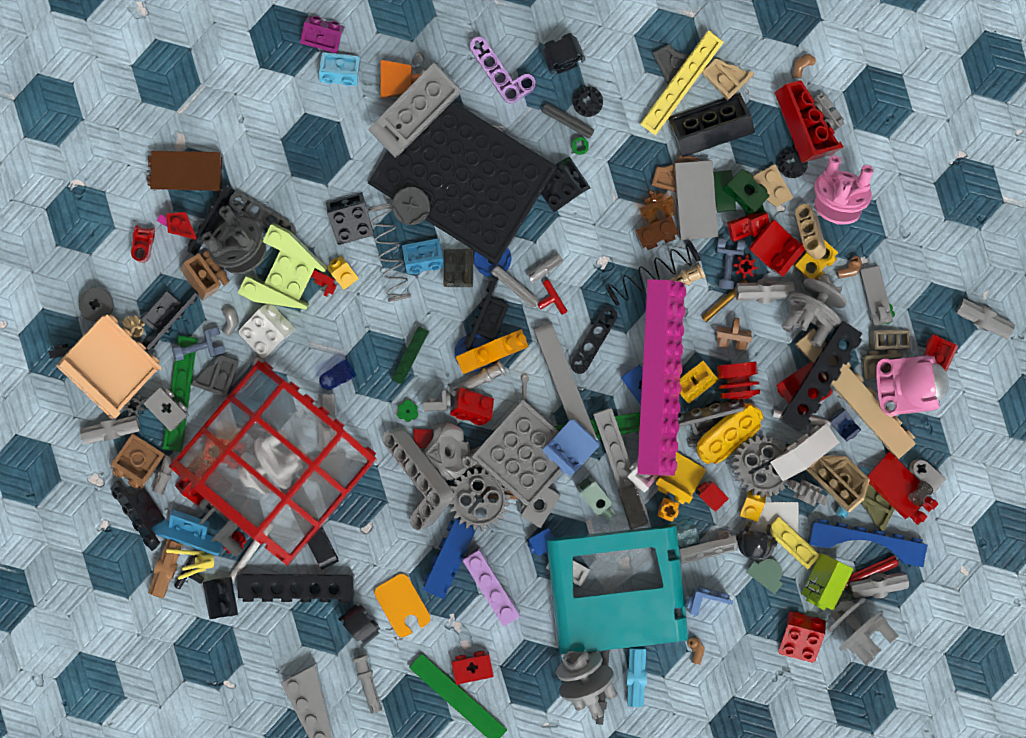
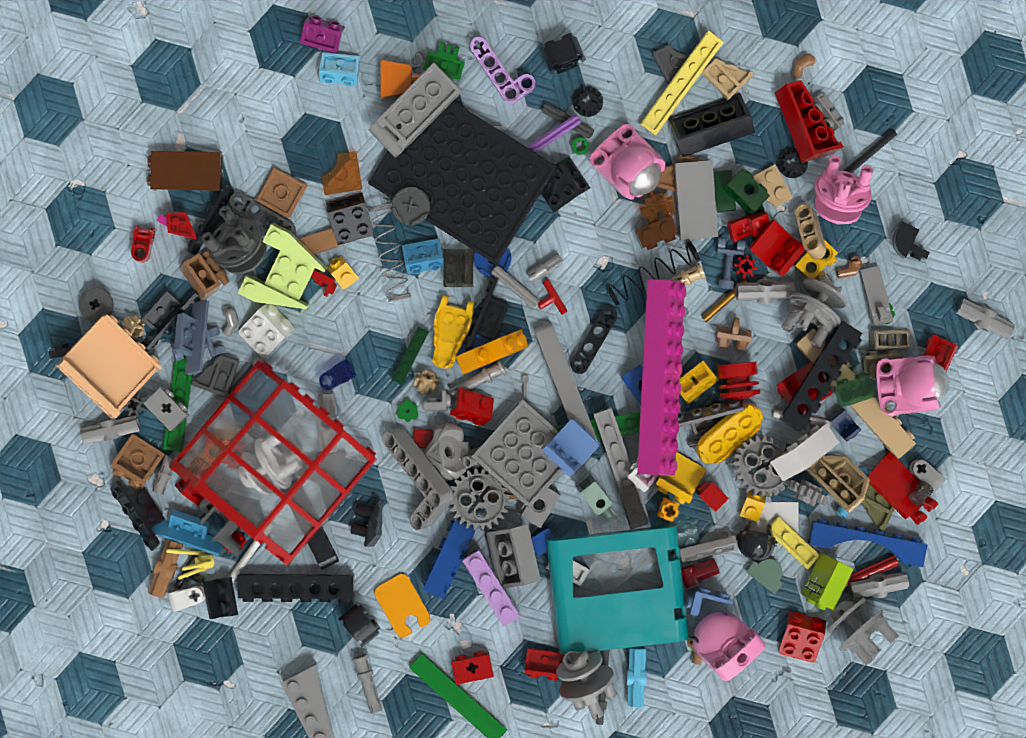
(184, 598): none -> white piece
(191, 336): none -> sand blue bracket
(281, 193): none -> medium nougat tile
(320, 241): none -> medium nougat tile
(344, 176): none -> clear orange tile
(373, 531): none -> black connector
(426, 382): none -> tan gear
(446, 61): none -> green hinge
(450, 330): none -> yellow animal
(513, 556): none -> light grey brick
(542, 663): none -> red bracket
(554, 133): none -> medium lavender axle
(628, 163): none -> bright pink piece
(694, 574): none -> dark red piece
(726, 644): none -> bright pink piece
(854, 390): none -> clear green bracket
(871, 151): none -> black bar
(903, 242): none -> black brick

